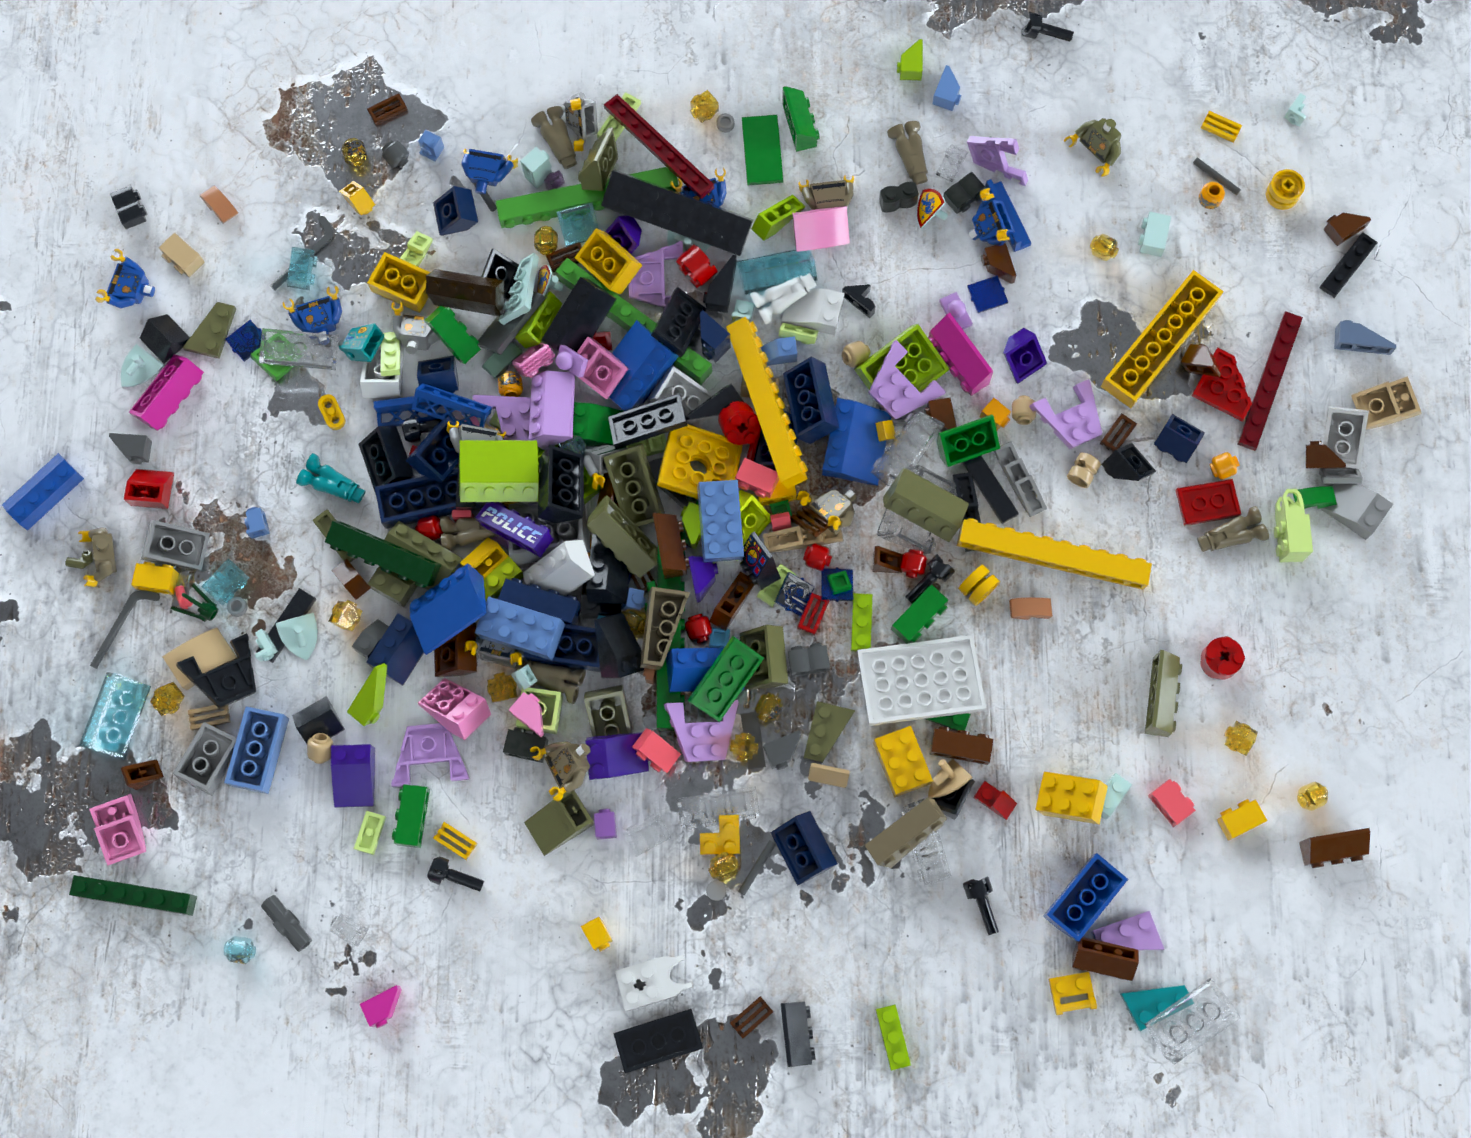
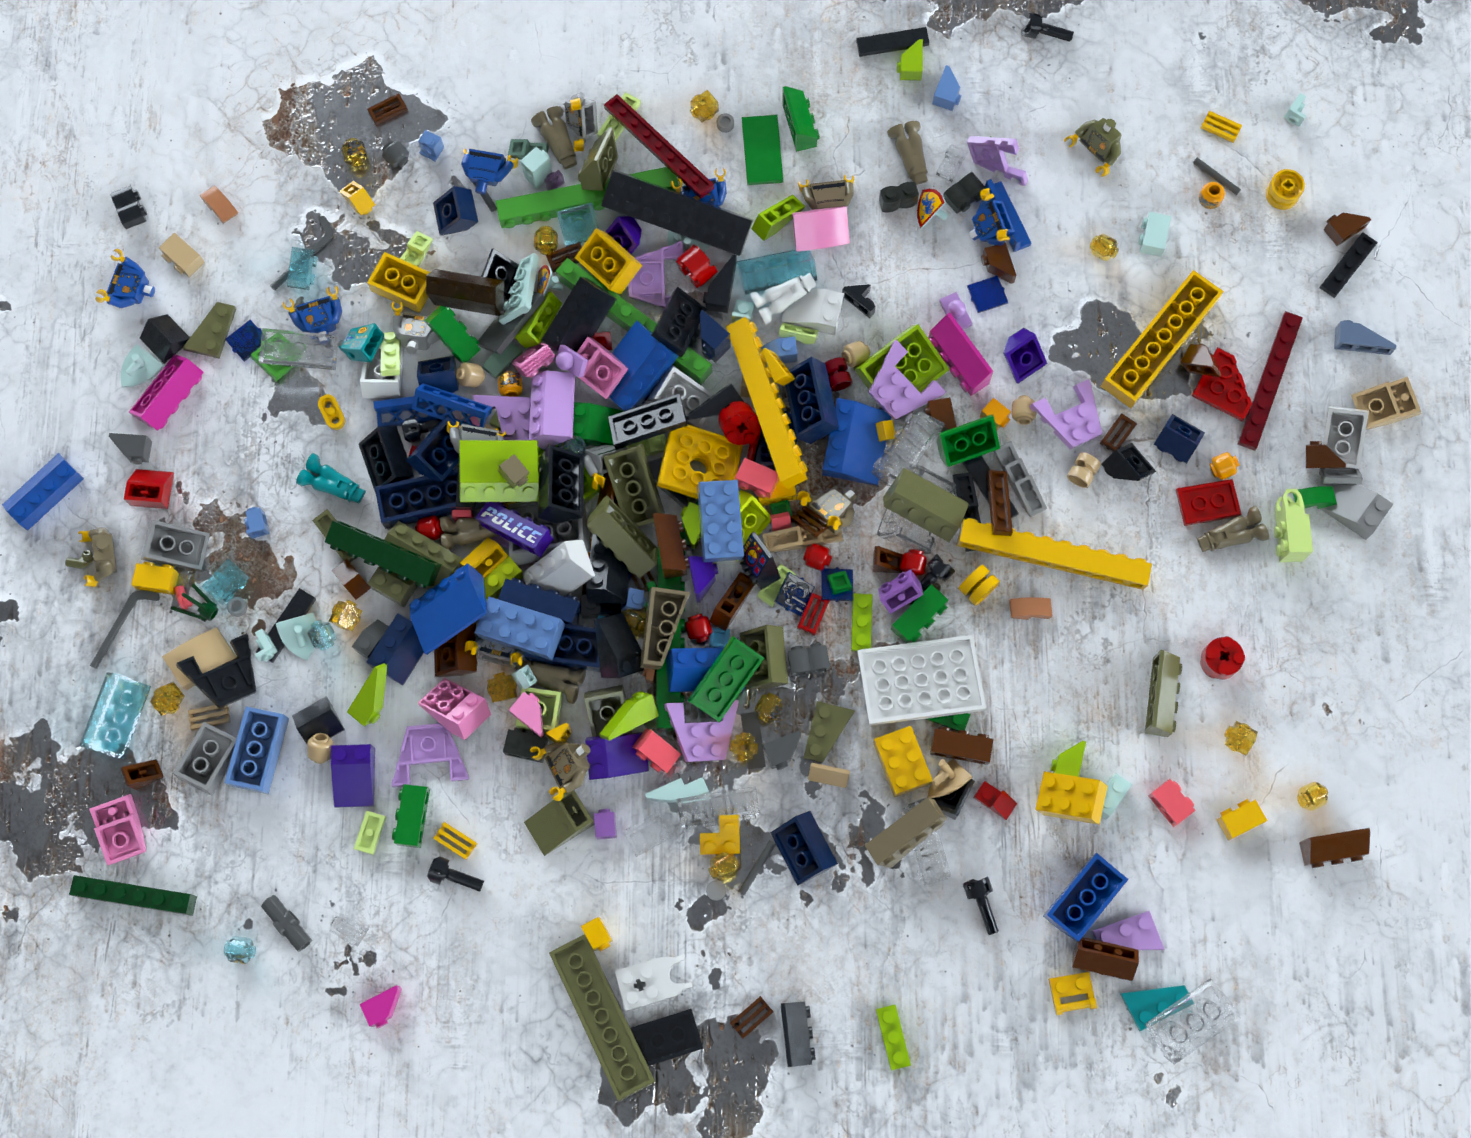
(321, 635): none -> clear light blue head
(470, 375): none -> tan head
(514, 472): none -> dark tan brick
(521, 147): none -> sand green slope
(560, 733): none -> yellow slope
(602, 1017): none -> olive plate
(630, 715): none -> lime slope
(677, 790): none -> light aqua slope
(778, 370): none -> yellow slope
(838, 374): none -> dark red wheel
(891, 41): none -> black tile
(900, 591): none -> medium lavender brick
(999, 503): none -> reddish brown tile
(1069, 761): none -> lime slope

